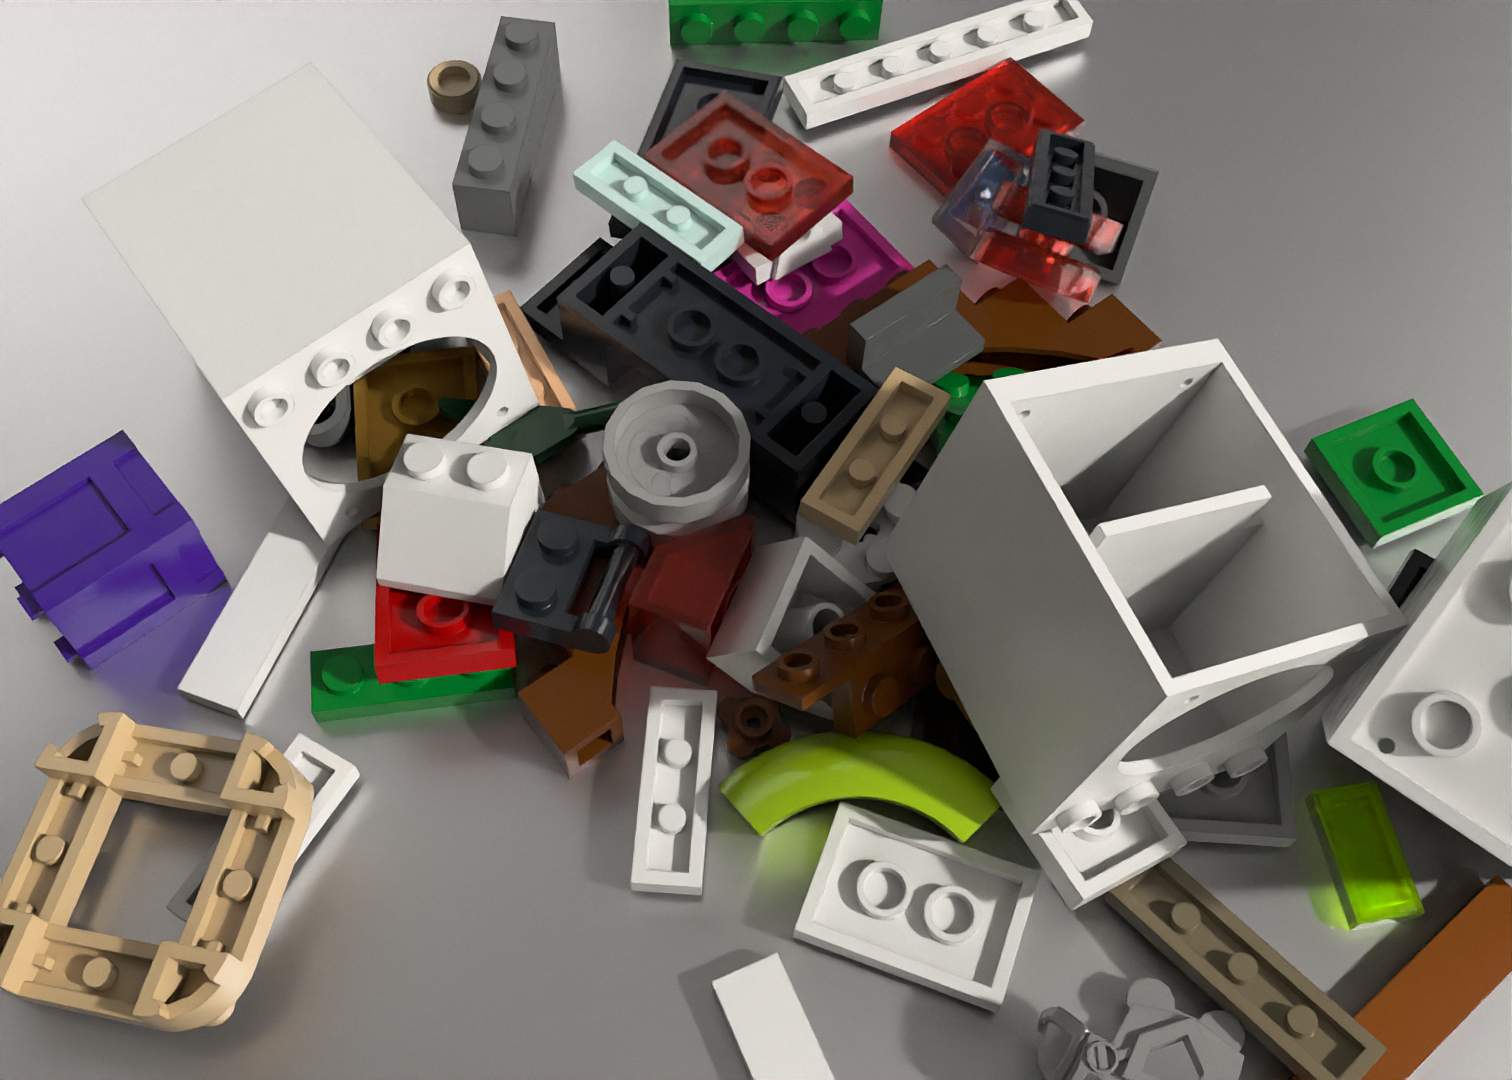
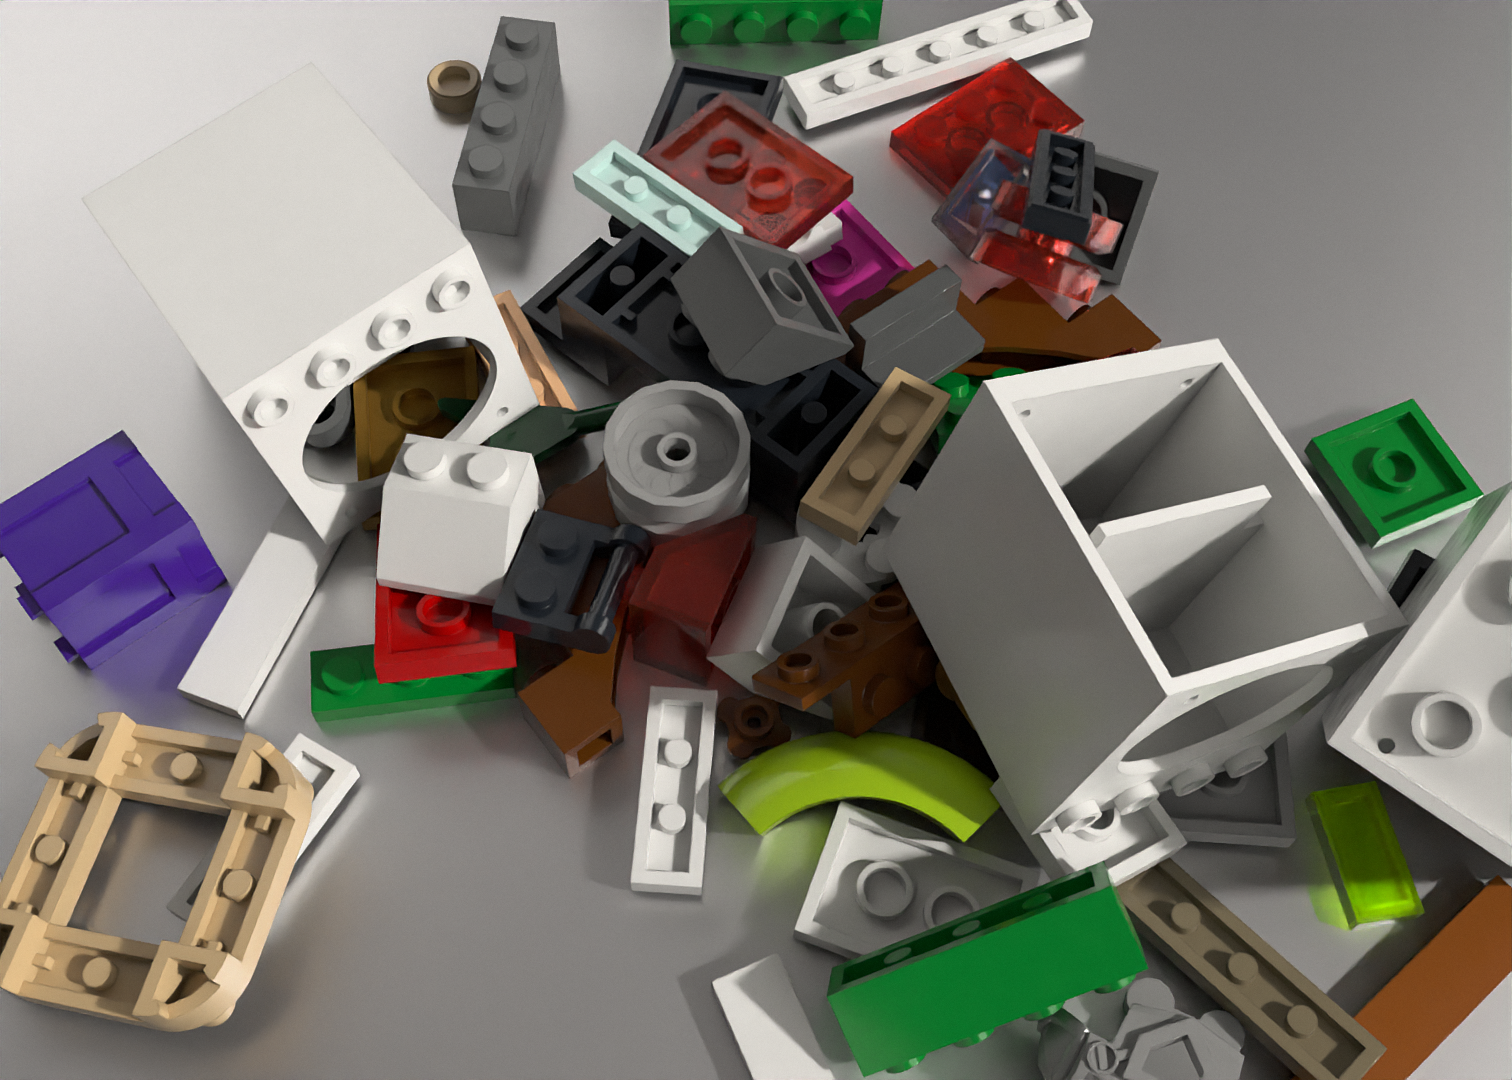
(757, 309): none -> dark grey slope
(986, 971): none -> green brick

